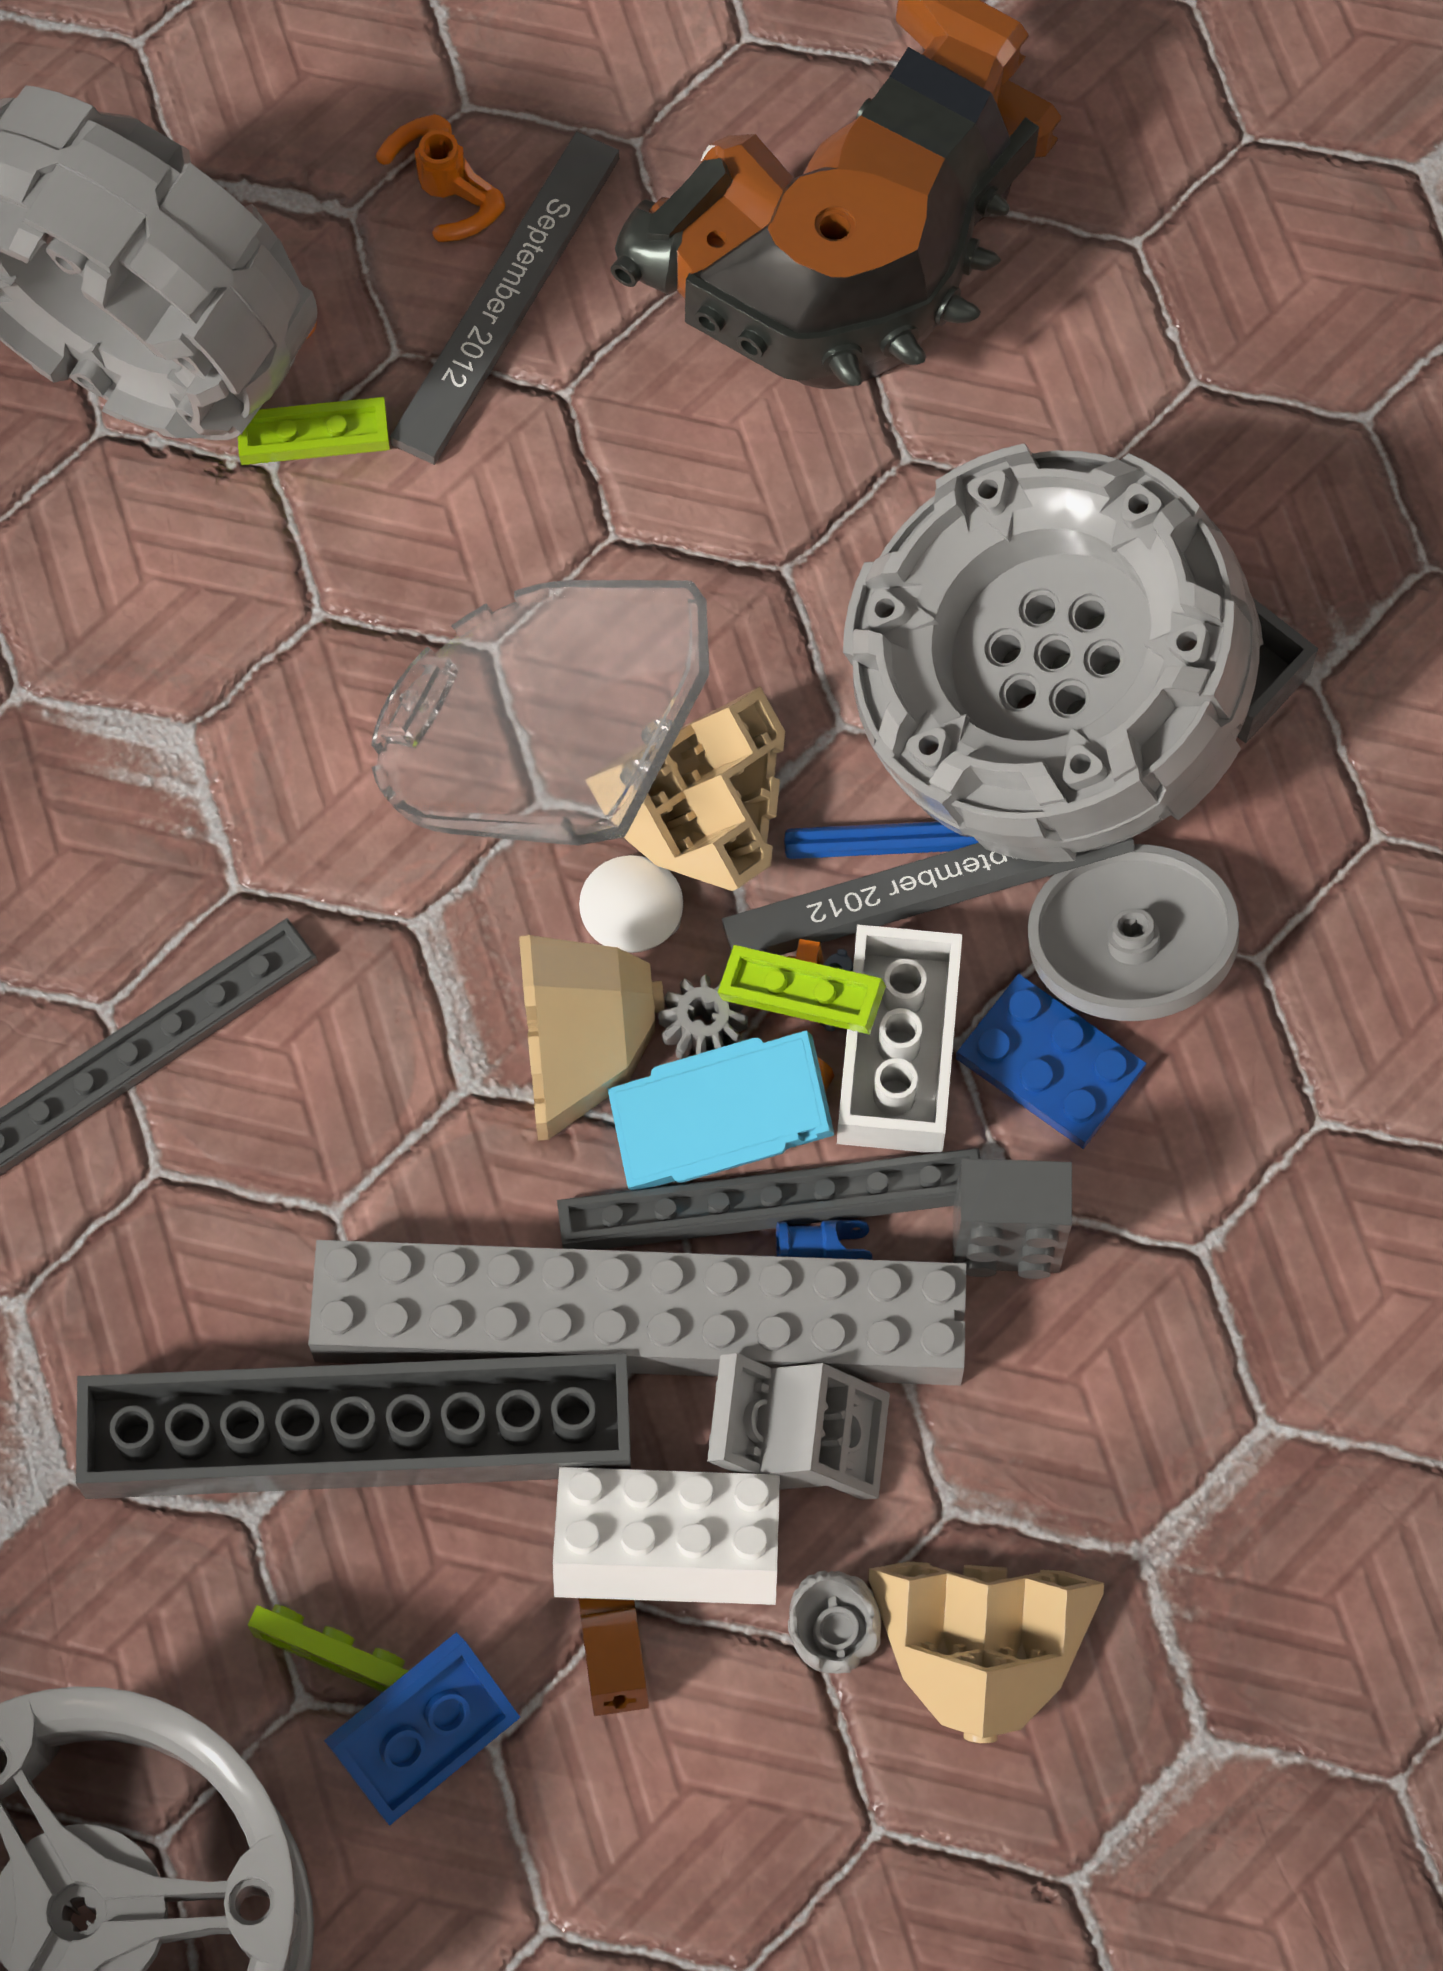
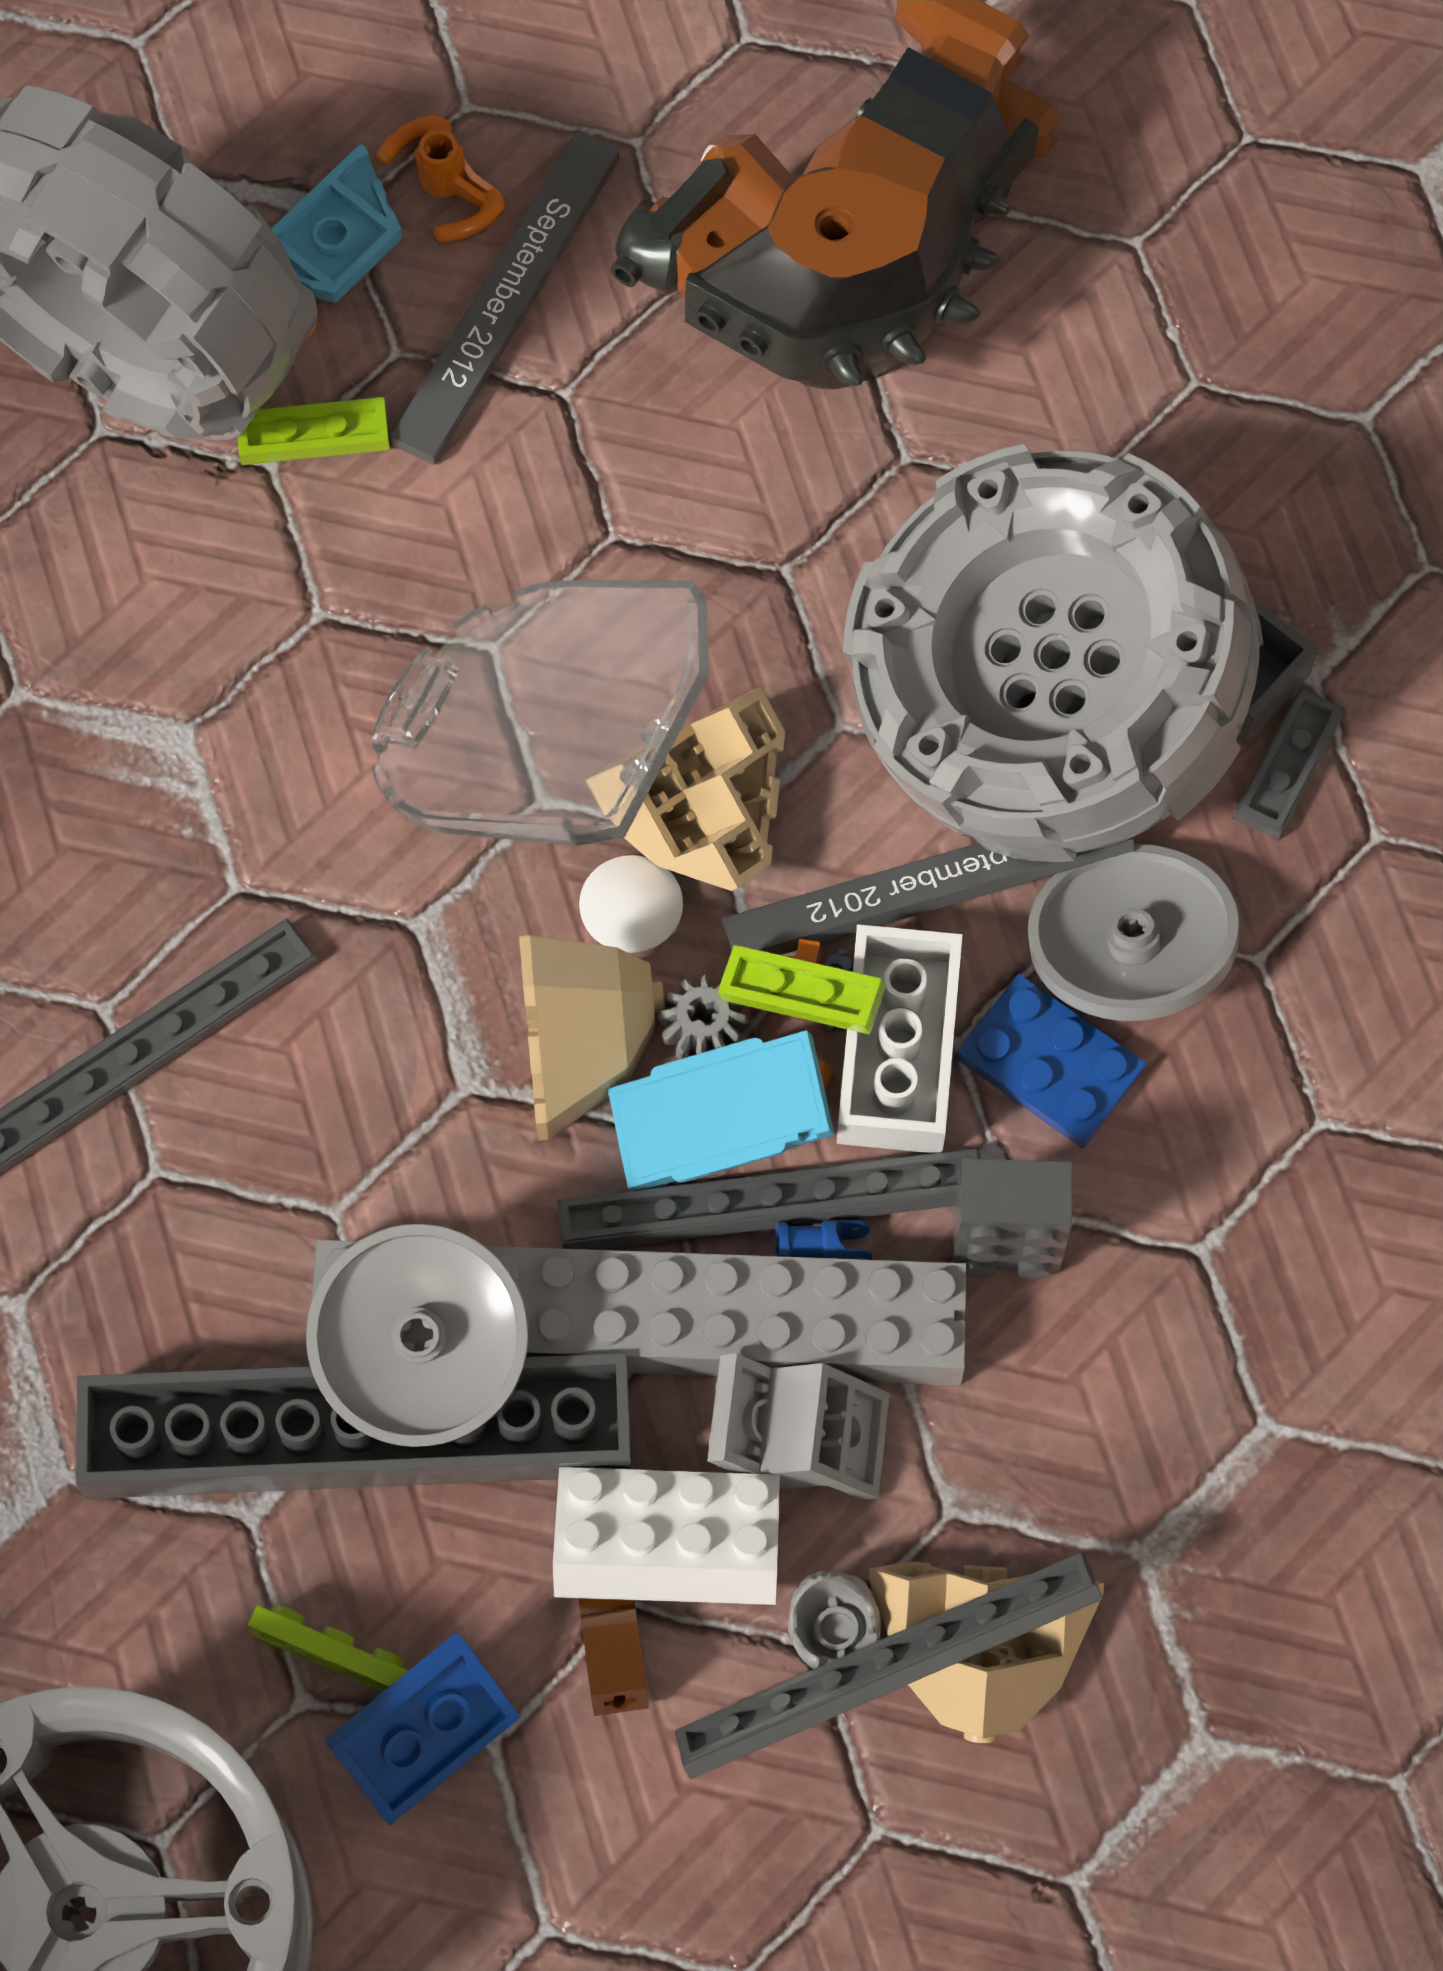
(339, 228): none -> medium azure wing
(417, 1335): none -> light grey dish
(872, 840): blue axle -> none
(887, 1665): none -> dark grey tile
(1289, 763): none -> dark grey tile

